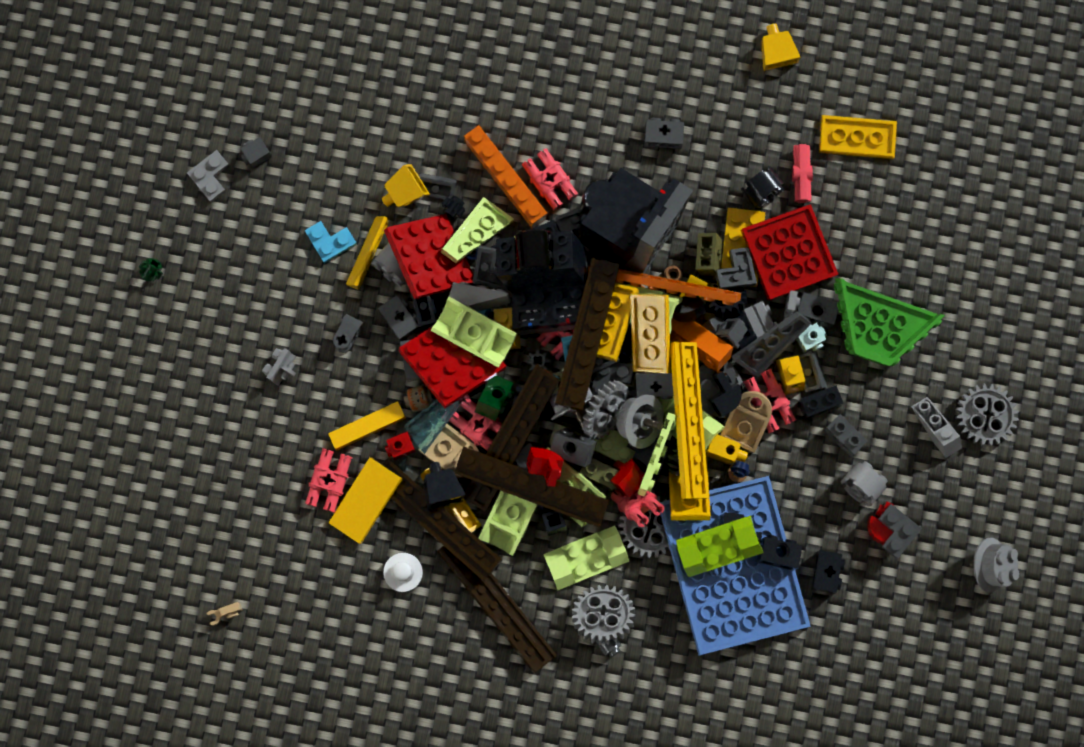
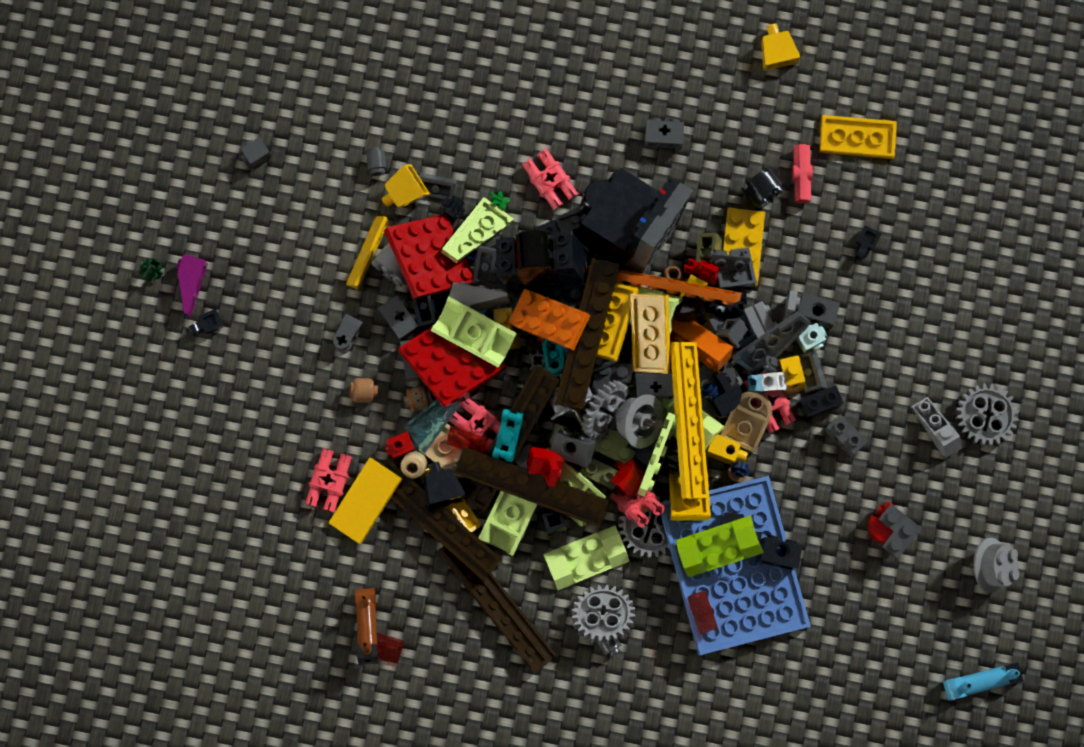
(190, 275): none -> magenta slope
(204, 175): light grey plate -> none
(209, 322): none -> black plate
(229, 611): tan plate -> none
(281, 368): light grey hips -> none
(328, 246): medium azure plate -> none
(363, 390): none -> medium nougat head
(366, 626): none -> dark orange piece
(367, 426): yellow slope -> none
(376, 161): none -> dark grey brick
(389, 648): none -> clear red slope
(403, 572): white plate -> none
(408, 465): none -> tan head
(462, 438): none -> clear red slope
(493, 398): dark green brick -> none
(499, 200): none -> green plant
(505, 177): orange brick -> none
(508, 435): none -> teal plate
(549, 319): none -> orange plate
(553, 357): none -> teal plate
(702, 612): none -> clear red slope
(704, 270): none -> red plate
(710, 390): none -> dark blue plate
(734, 261): none -> dark grey hinge
(767, 382): none -> white leg
(771, 364): none -> dark grey plate
(789, 252): red plate -> none
(820, 580): black brick -> none
(864, 483): light grey brick -> none
(867, 240): none -> black plate
(879, 325): bright green piece -> none
(983, 681): none -> medium azure piece

